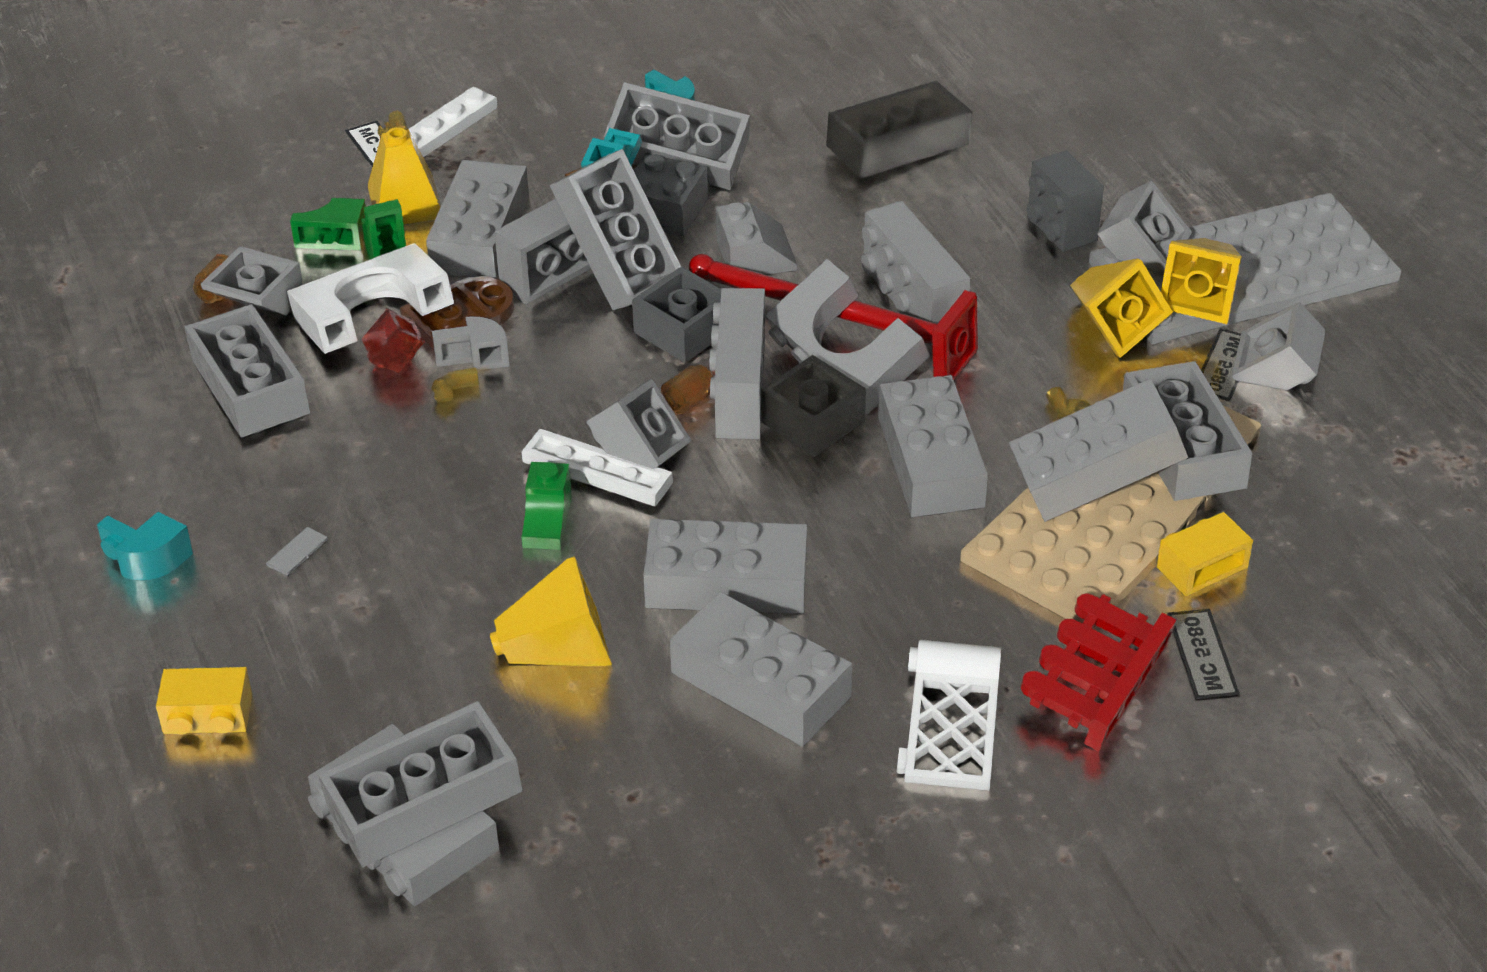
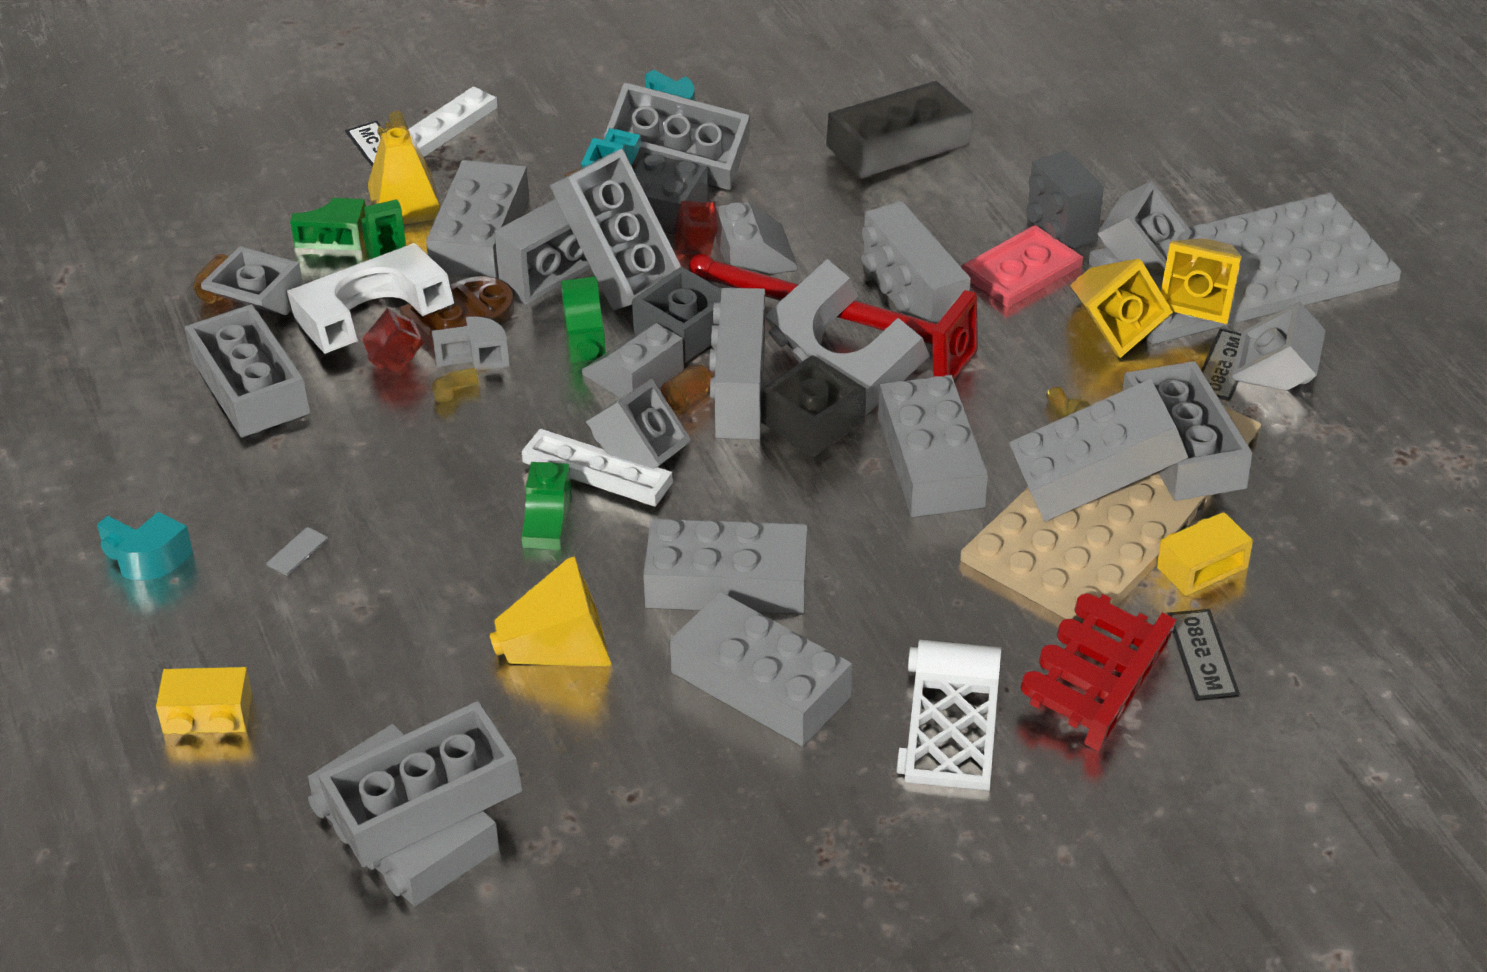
(582, 319): none -> green arch
(643, 356): none -> light grey slope
(695, 228): none -> clear red brick
(1022, 266): none -> coral tile

